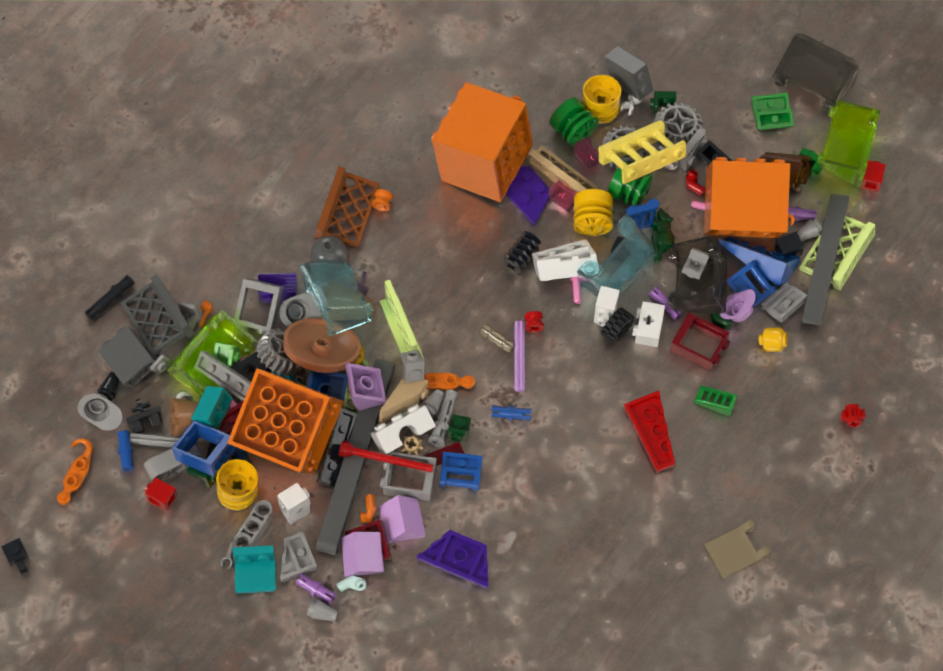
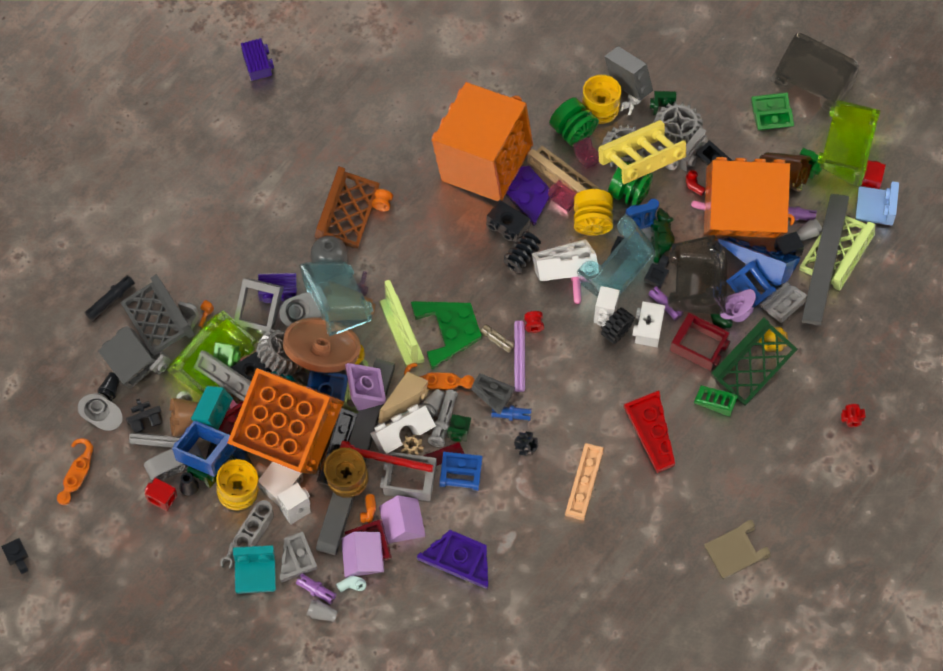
(125, 450): blue pin -> none
(188, 484): none -> black cone
(256, 59): none -> dark purple brick
(276, 479): none -> white torso
(340, 464): none -> pearl gold wheel
(412, 366): light grey bracket -> none
(456, 326): none -> green wing
(493, 392): none -> dark grey wing
(504, 213): none -> black brick
(526, 443): none -> black gear
(584, 481): none -> light nougat tile
(658, 273): none -> black plate
(695, 263): light grey bracket -> none
(738, 354): none -> dark green fence
(877, 204): none -> light blue bracket

